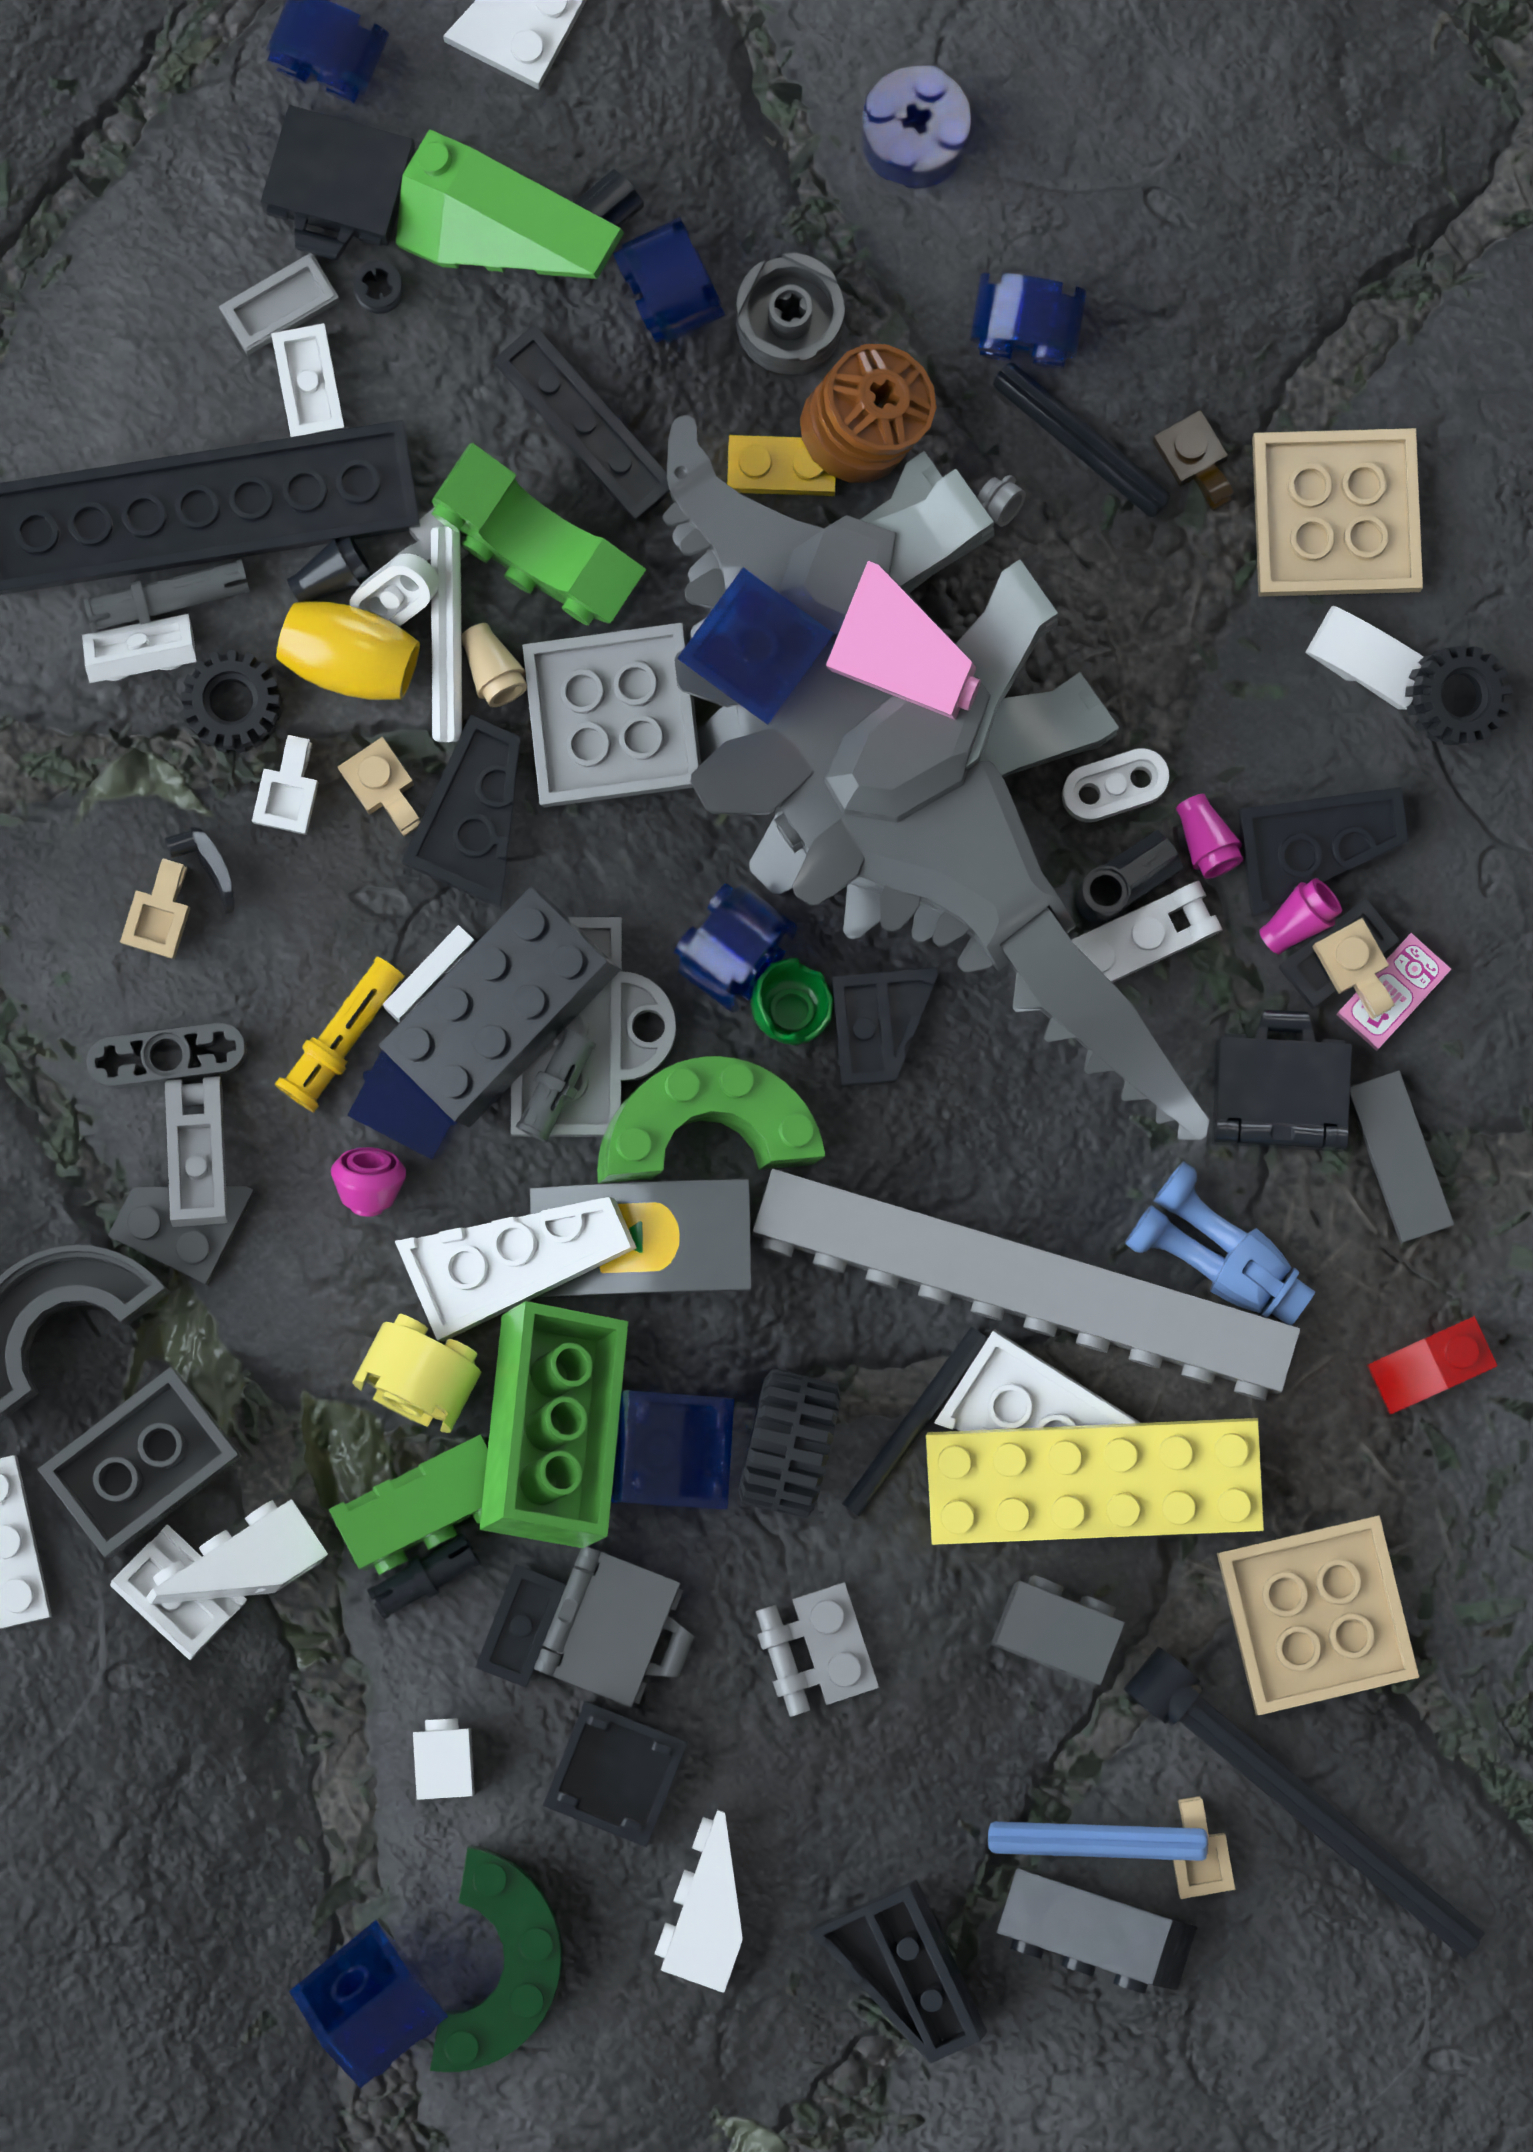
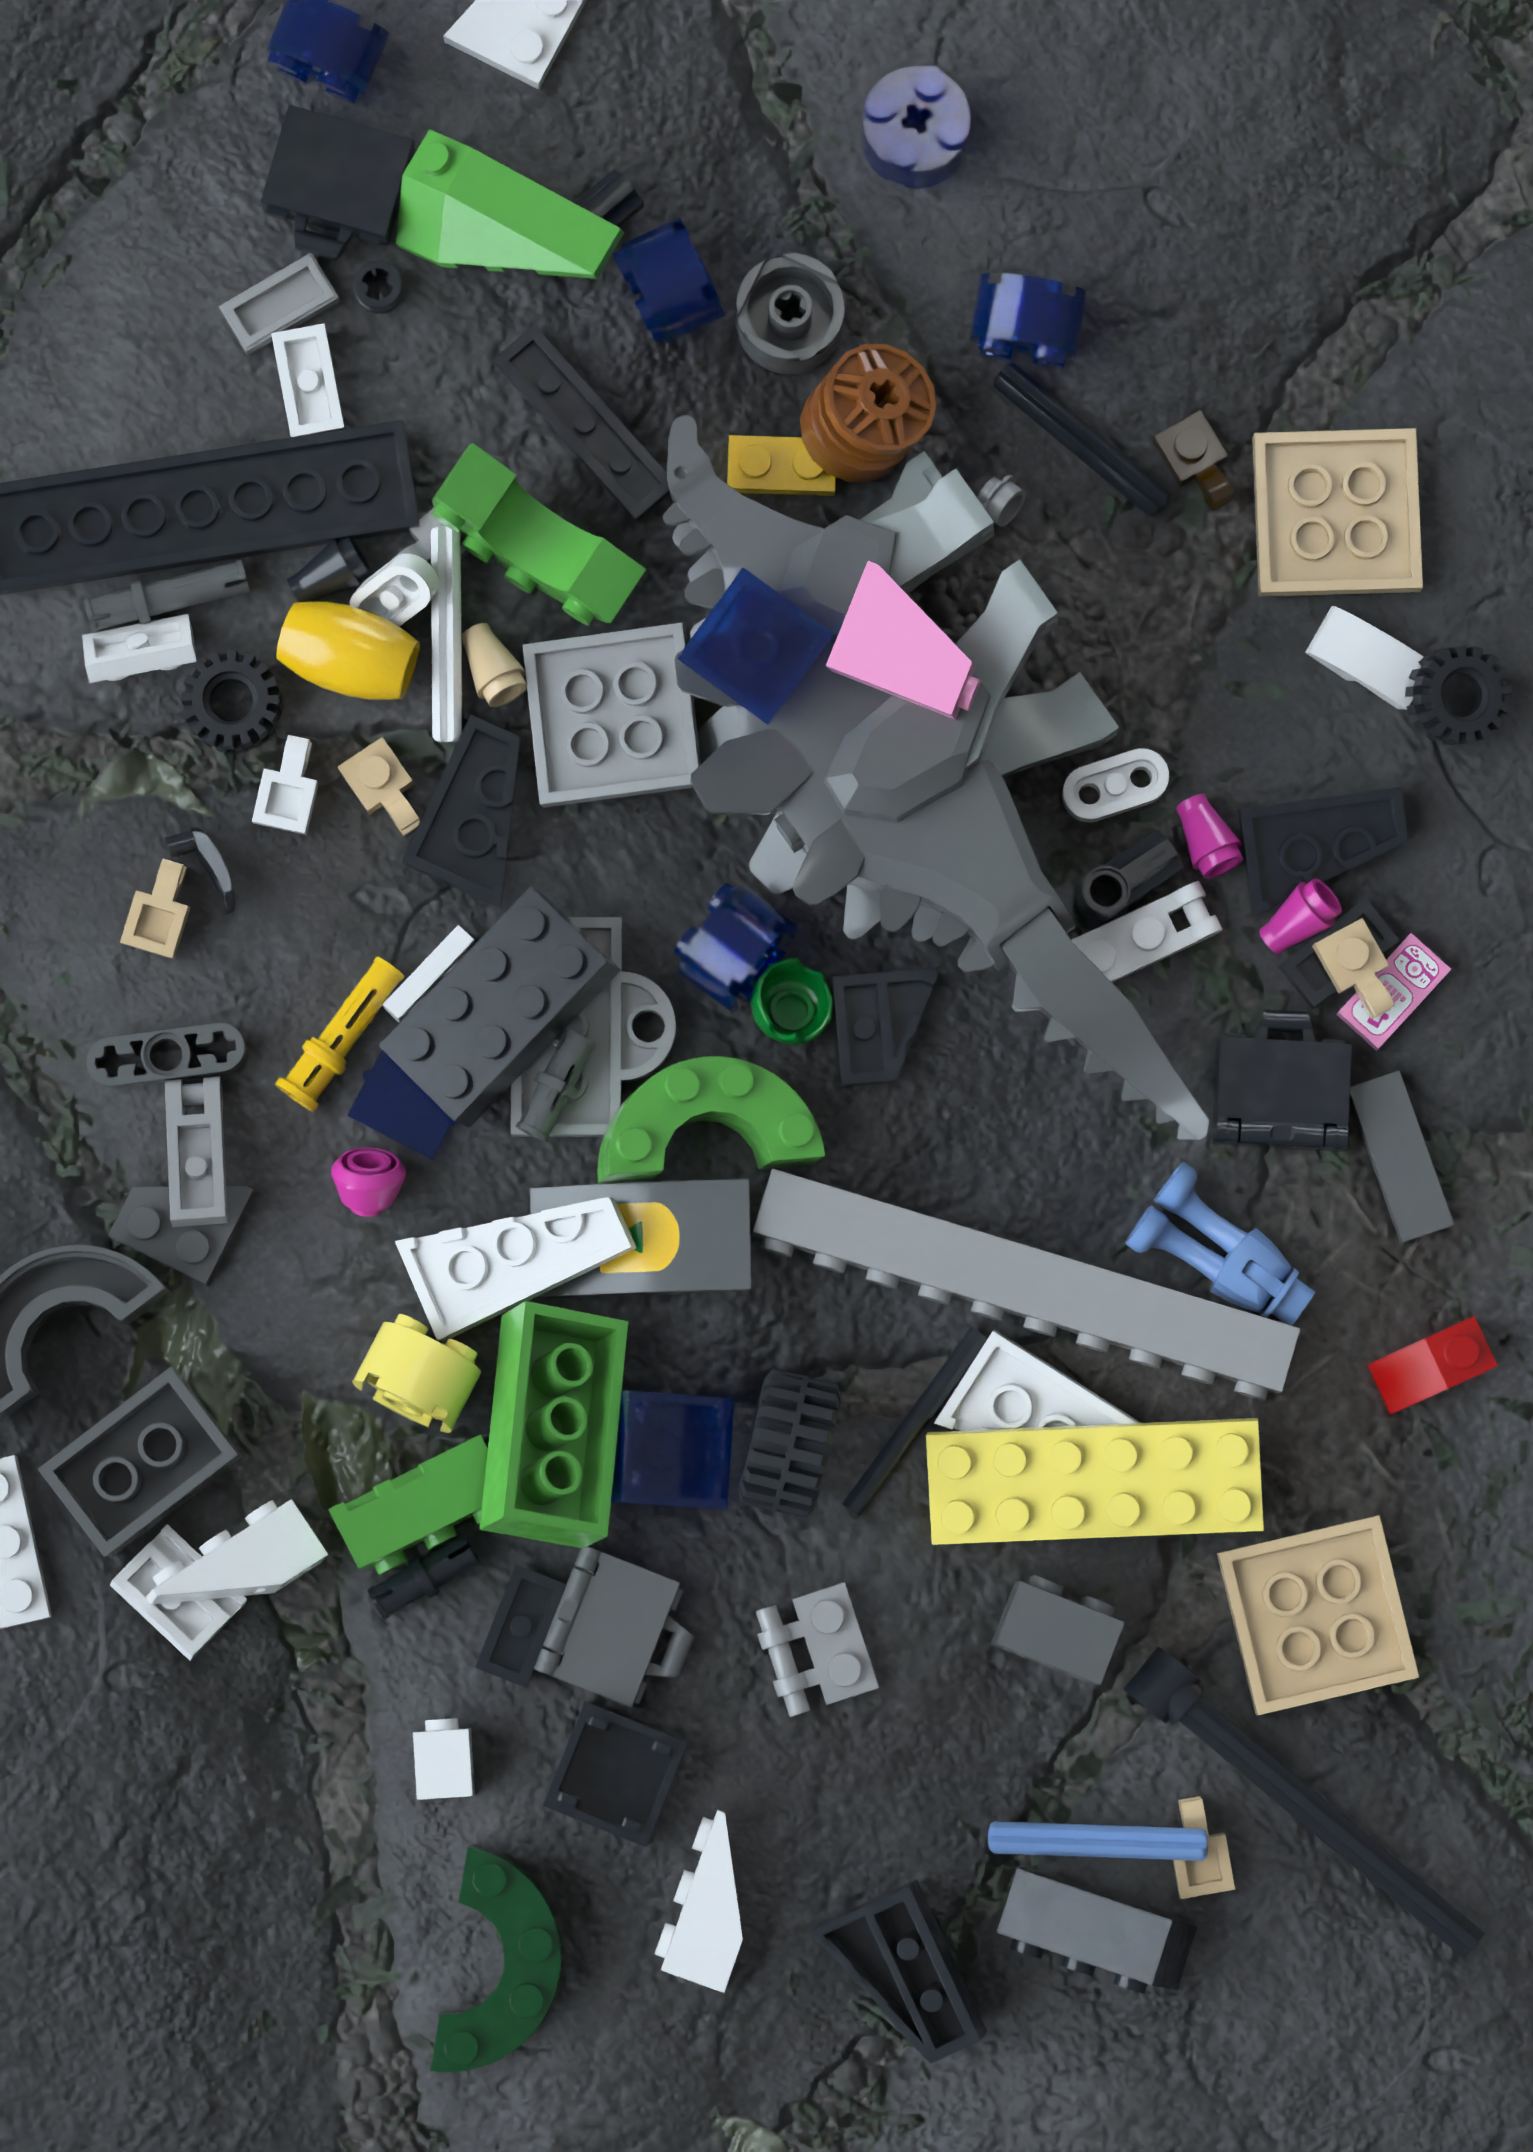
(368, 2004): clear blue brick -> none

